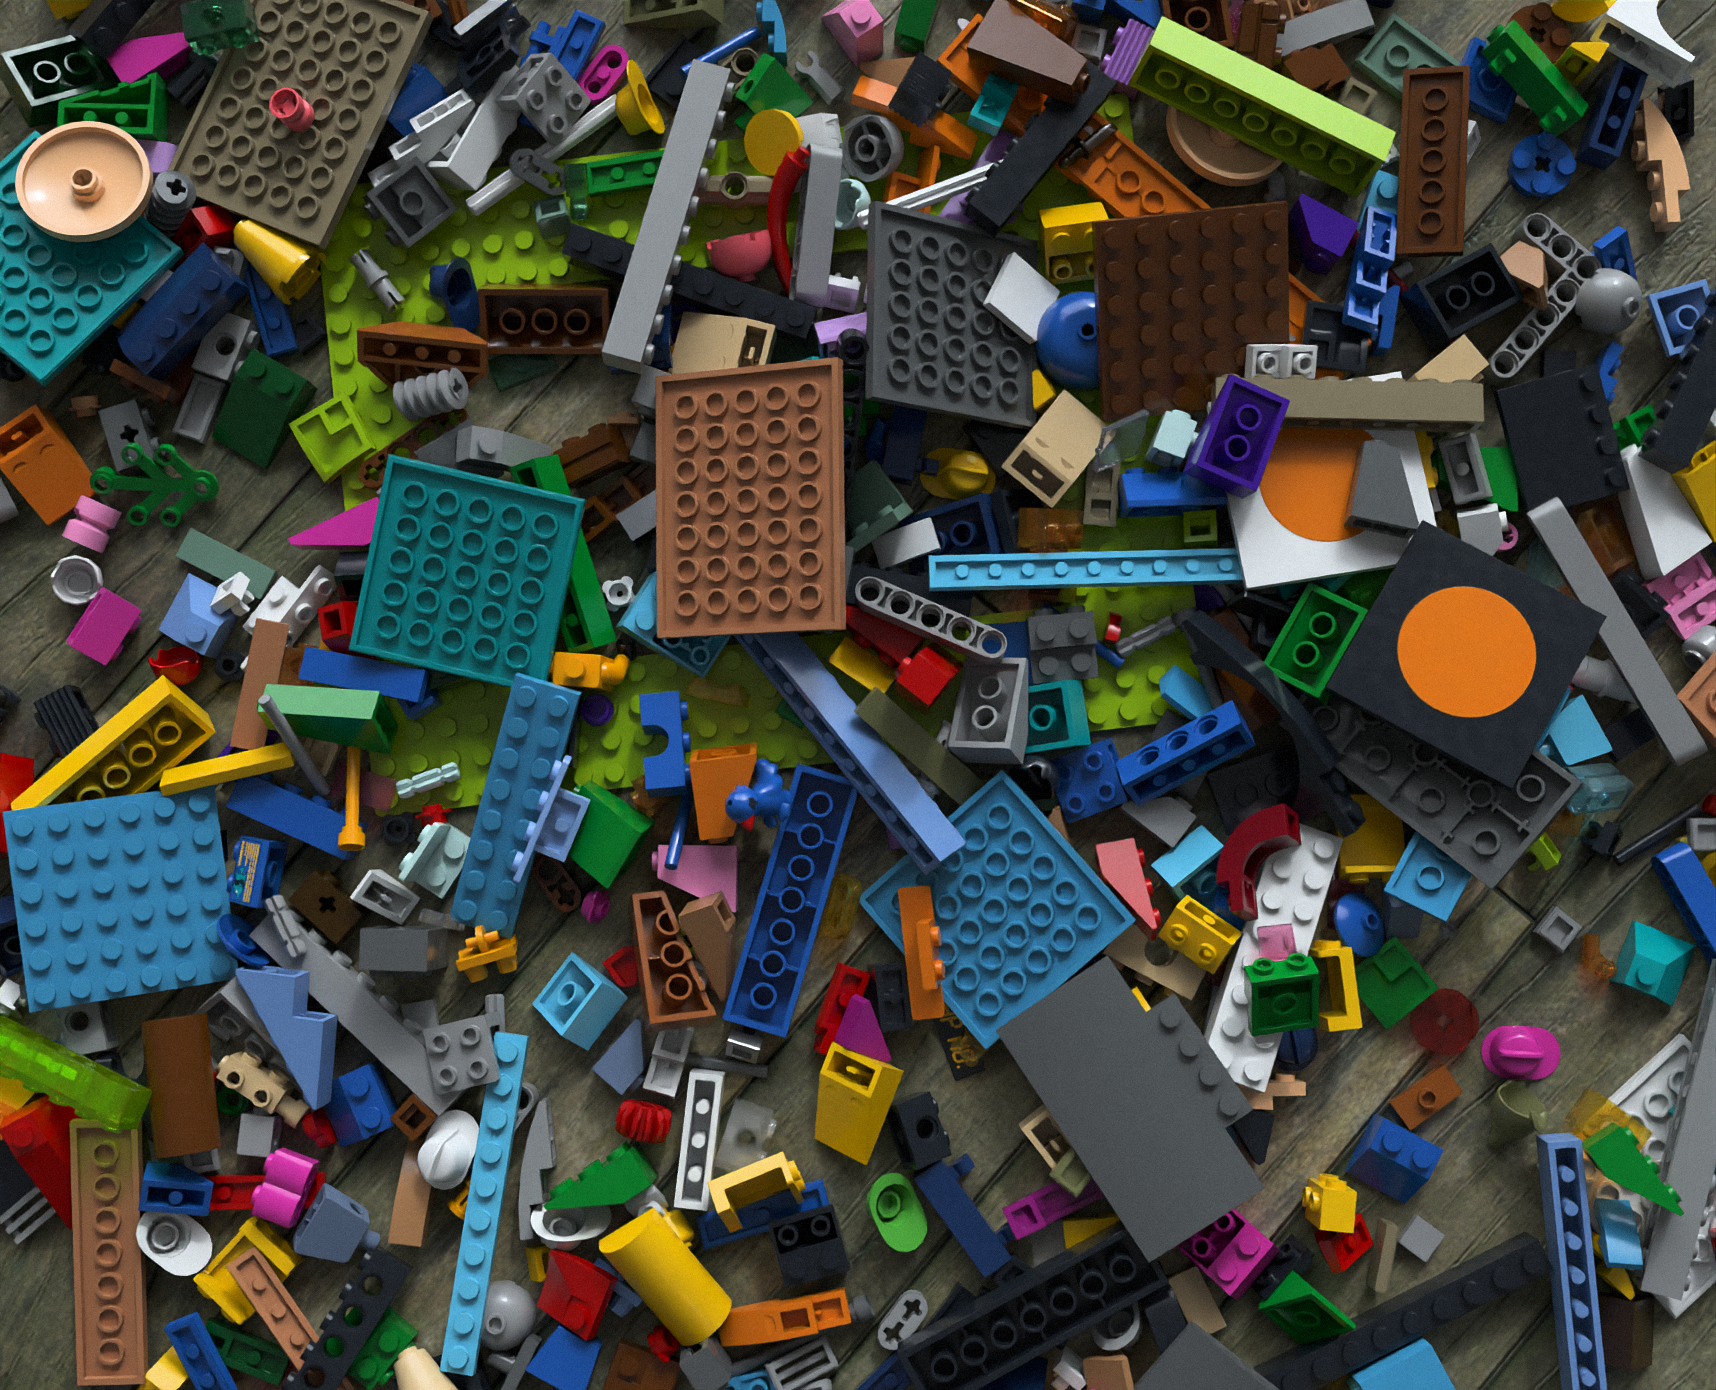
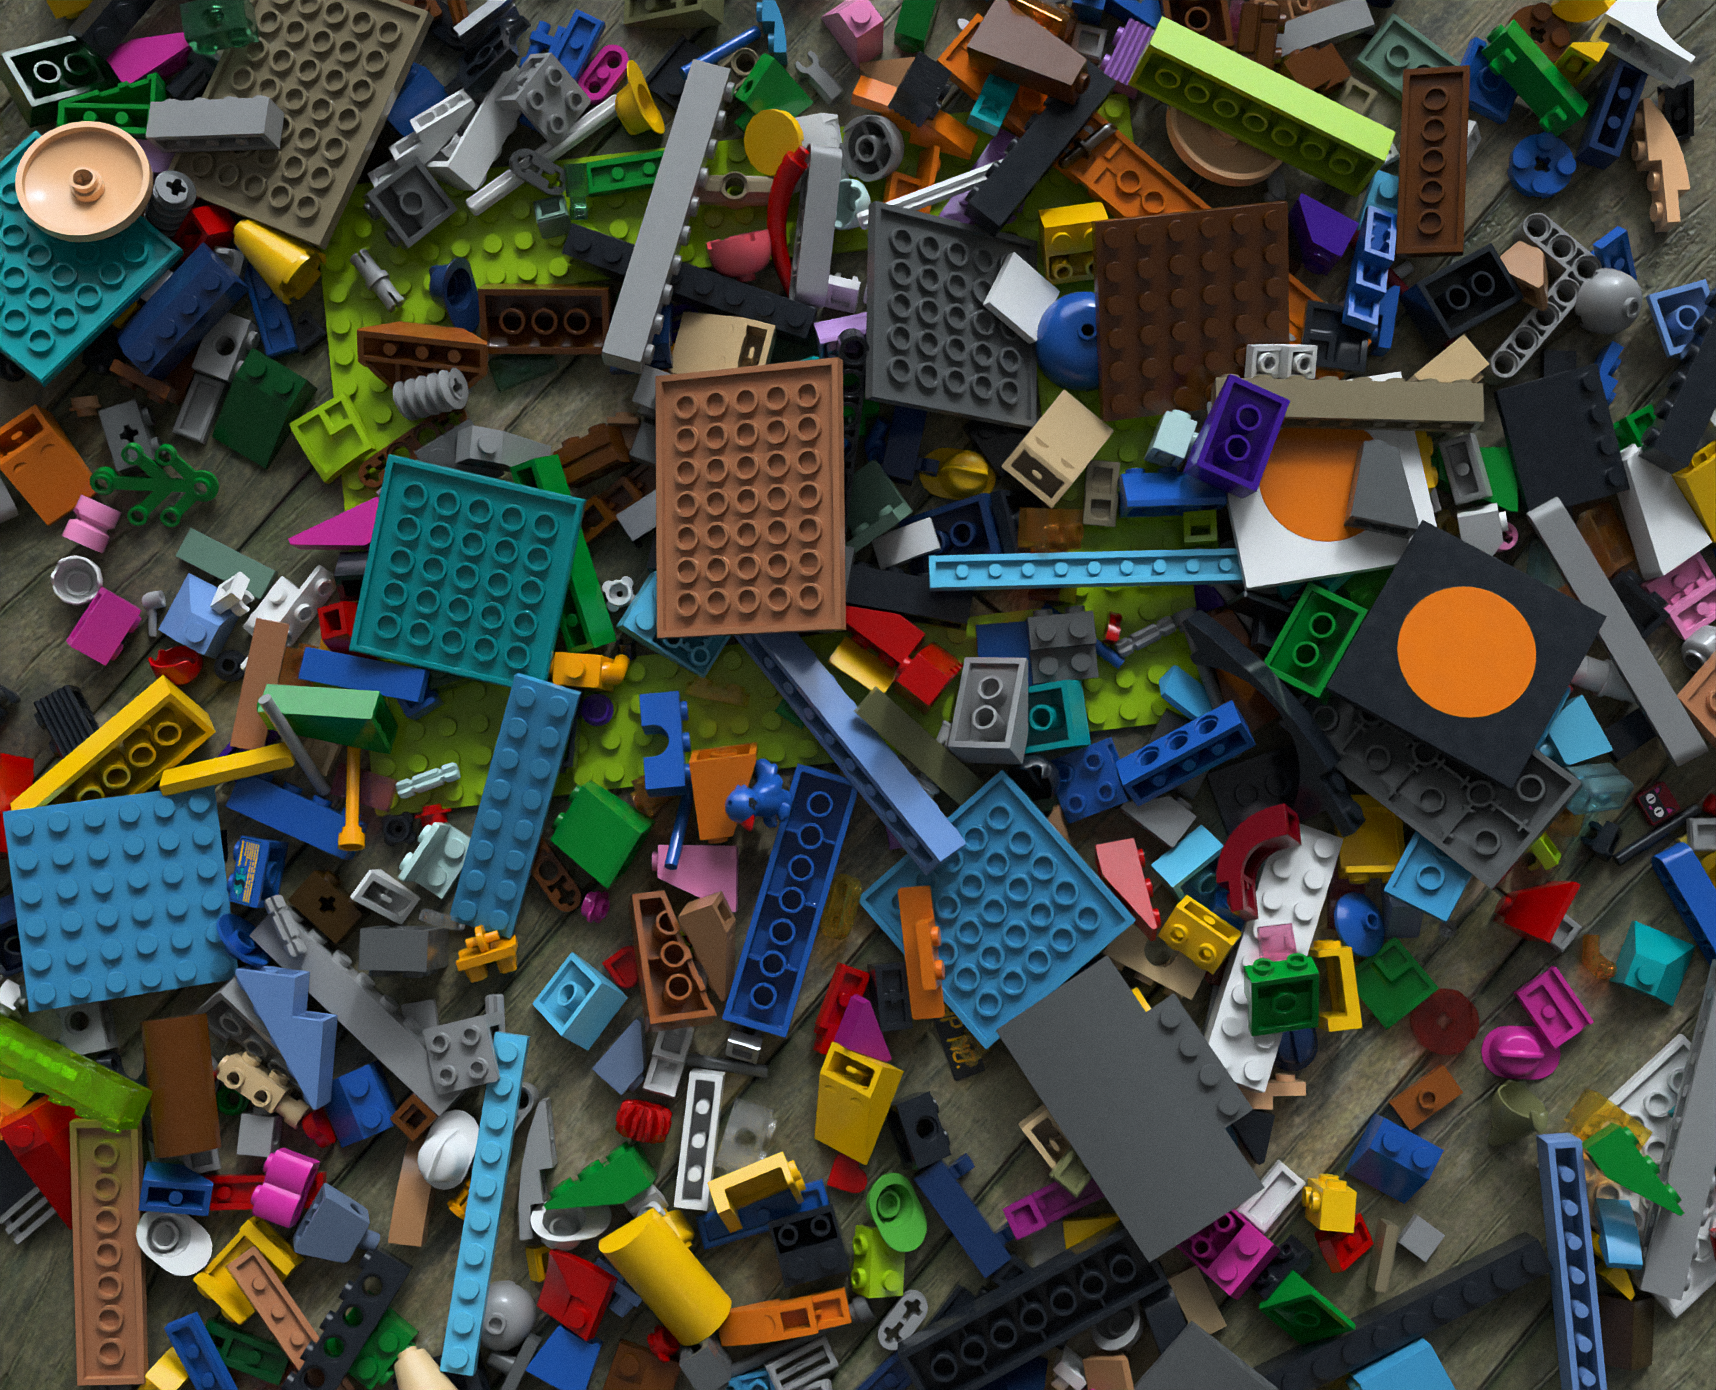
(151, 602): none -> light grey hand
(215, 124): none -> light grey brick
(291, 109): coral wheel -> none
(557, 823): light blue bracket -> none
(847, 1174): none -> red tile
(876, 1266): none -> lime bracket
(919, 608): light grey beam -> none
(1043, 392): yellow slope -> none
(1120, 440): clear piece -> none
(1266, 1205): none -> white tile
(1536, 910): none -> red slope
(1553, 1007): none -> dark pink plate
(1656, 803): none -> tile

